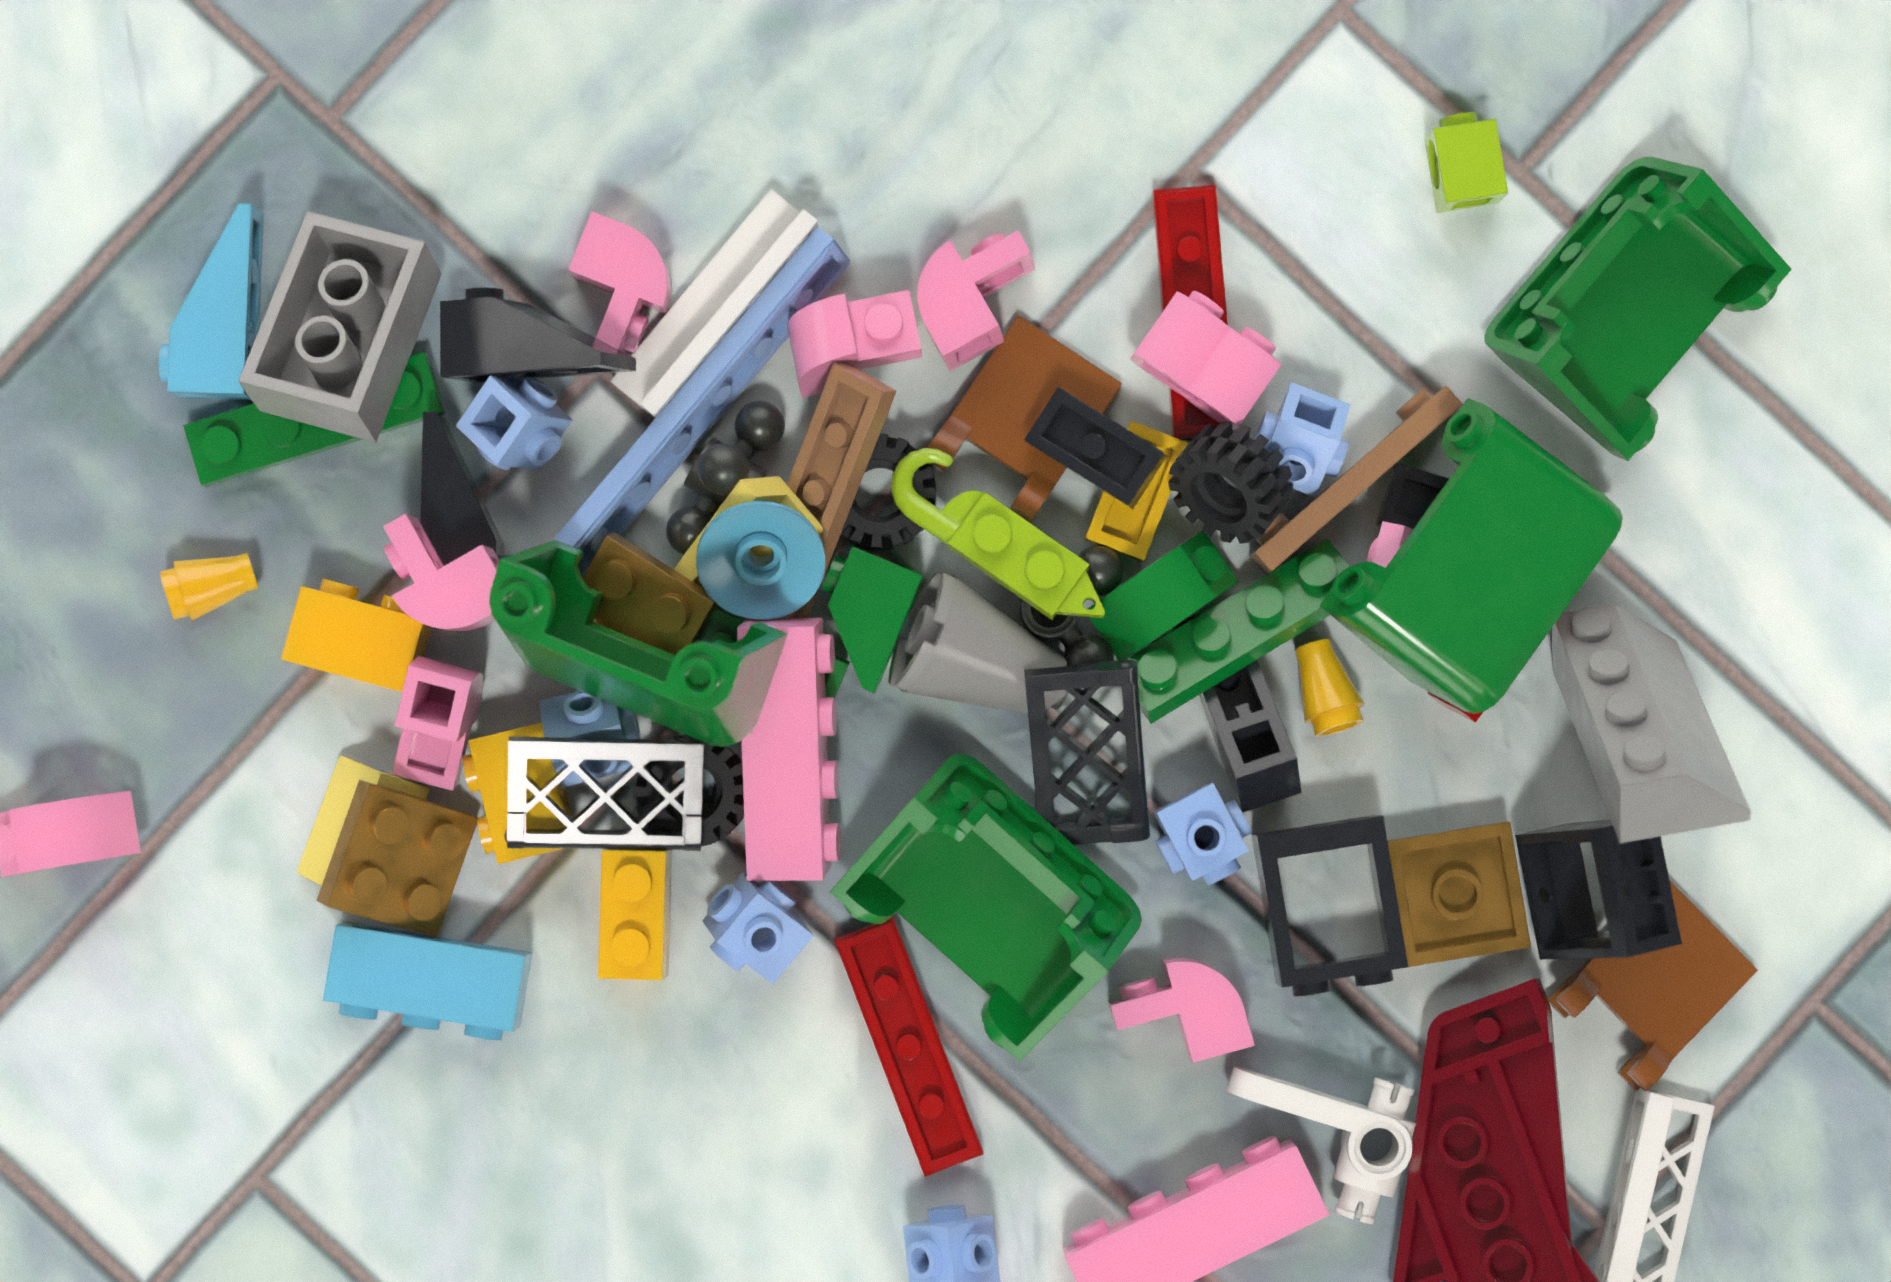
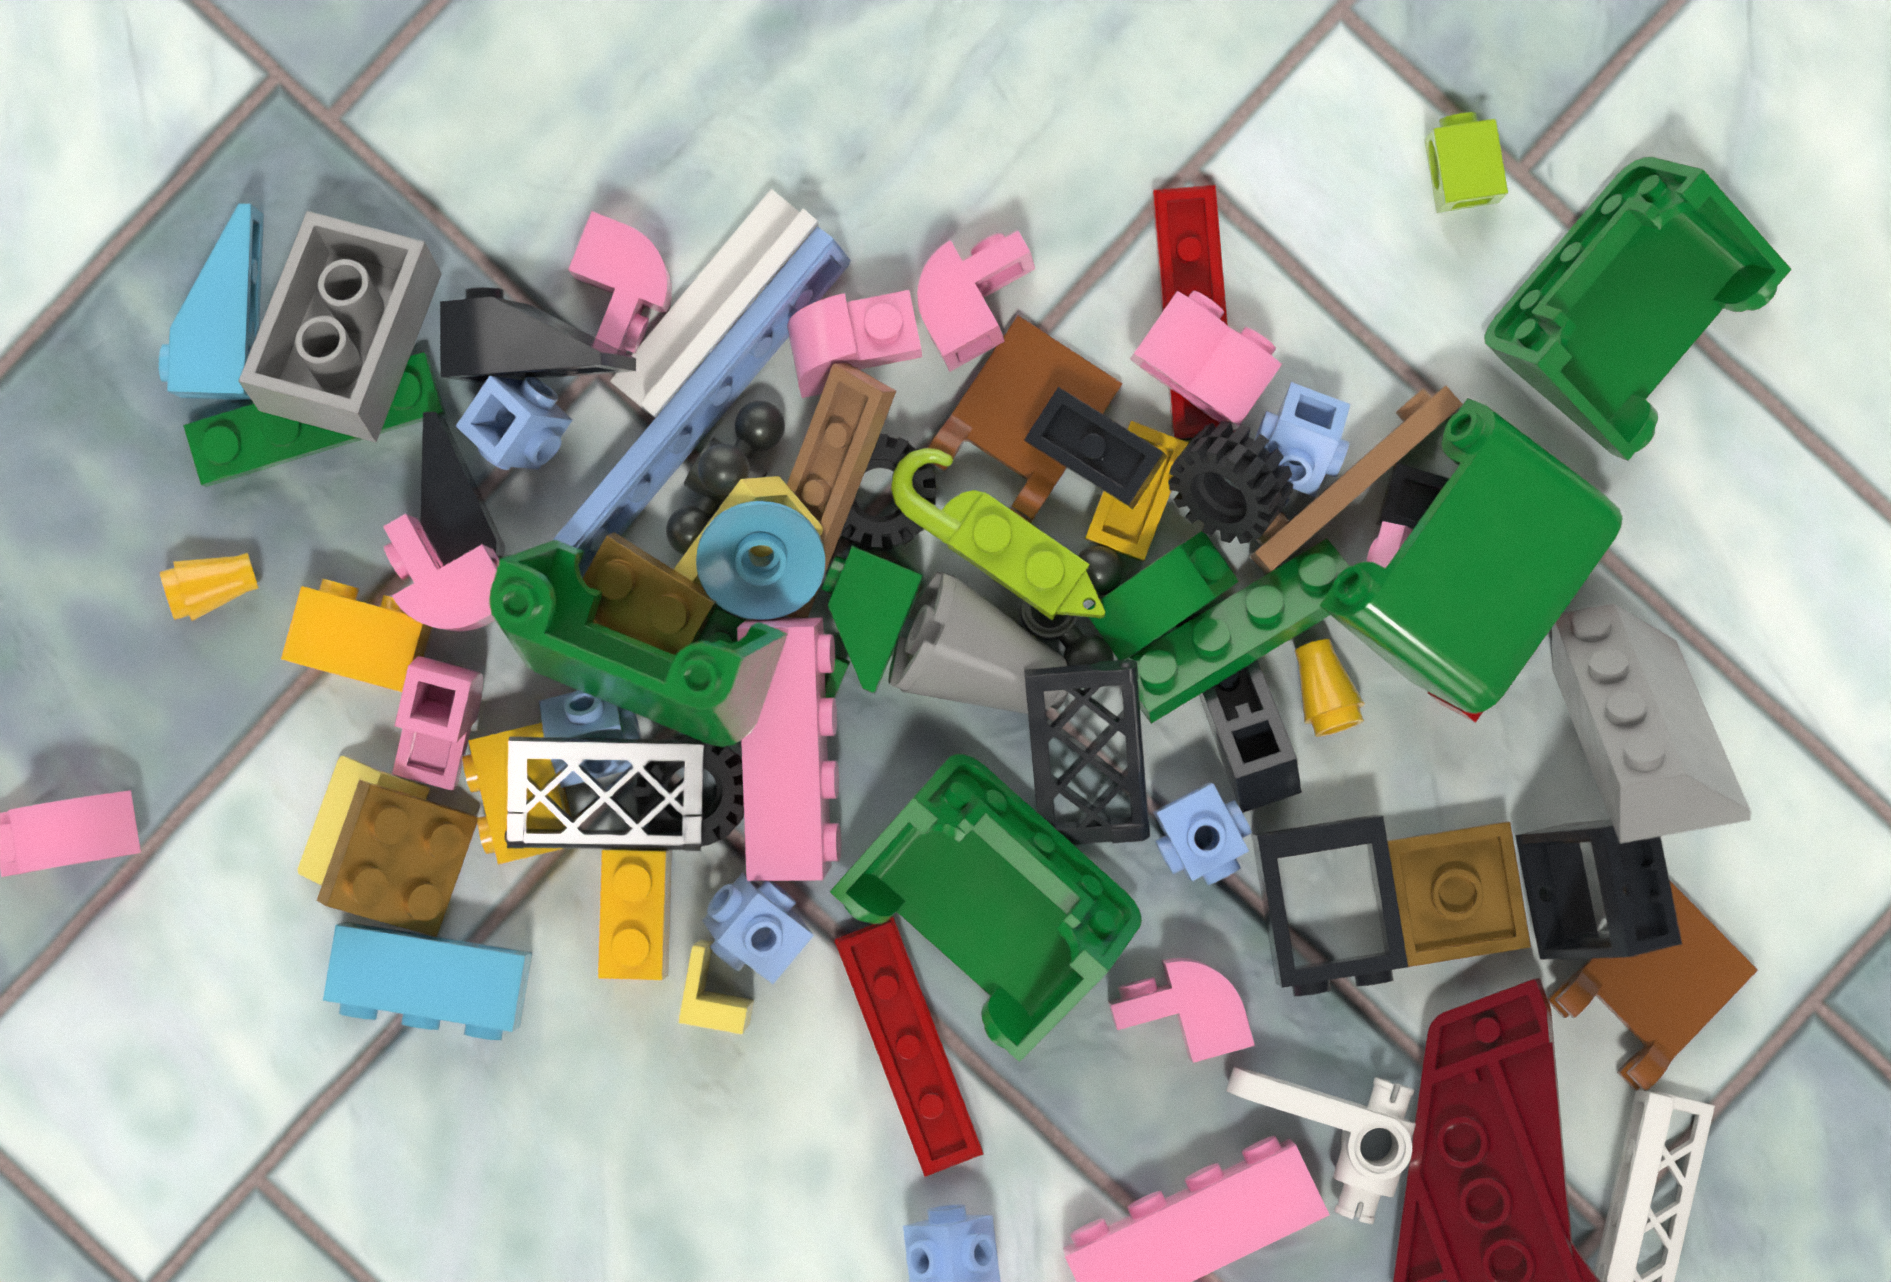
(710, 1008): none -> light yellow panel

